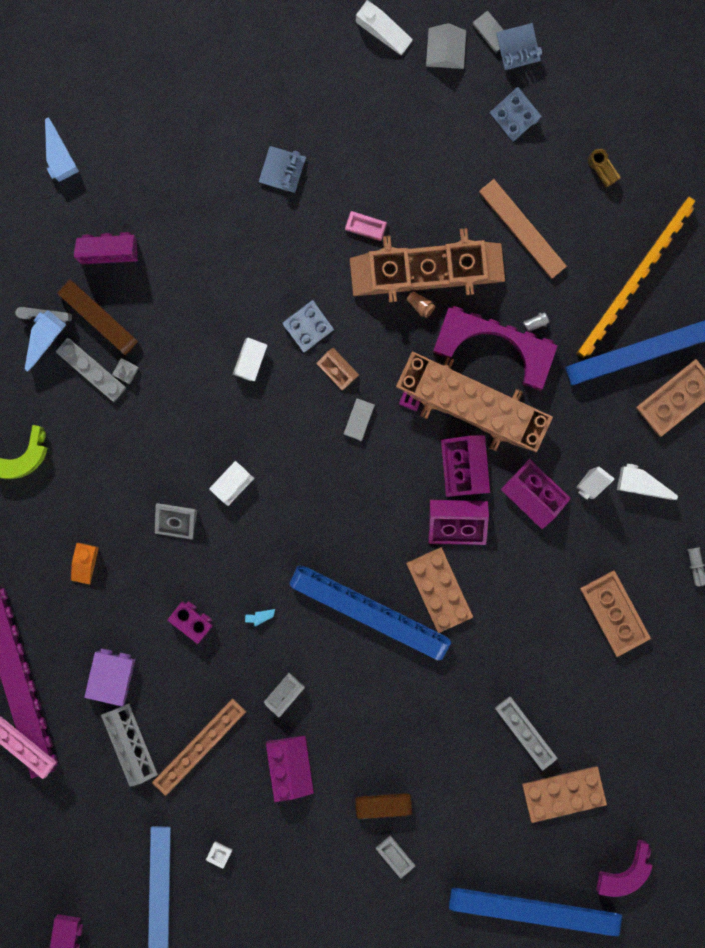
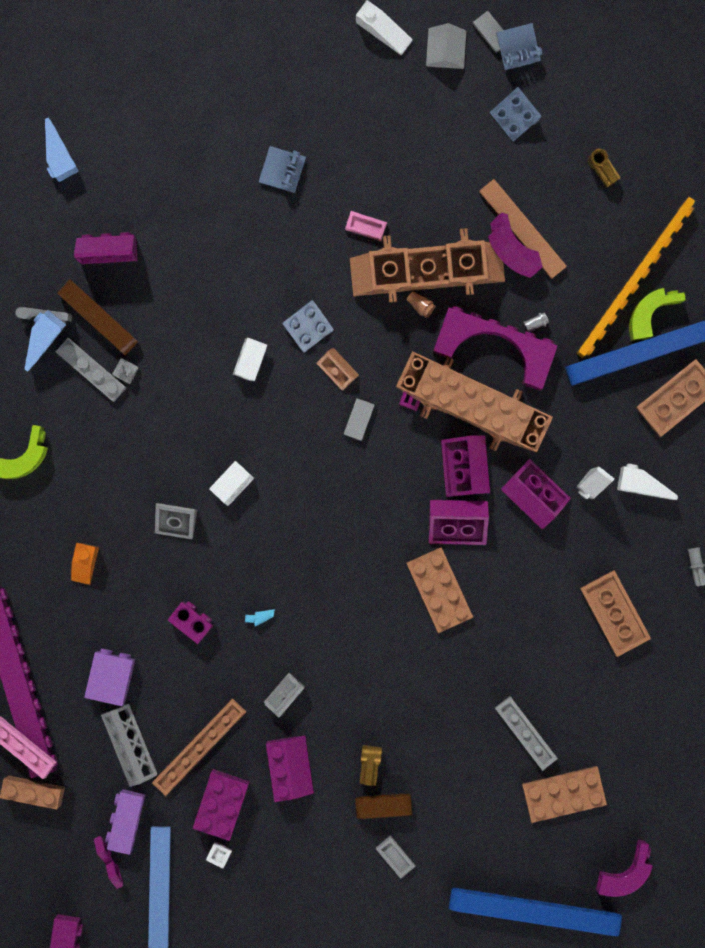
(32, 792): none -> nougat brick
(112, 868): none -> magenta tile
(125, 821): none -> medium lavender brick
(221, 804): none -> magenta brick
(370, 612): blue beam -> none
(370, 760): none -> pearl gold piece
(510, 250): none -> magenta arch
(641, 316): none -> lime arch

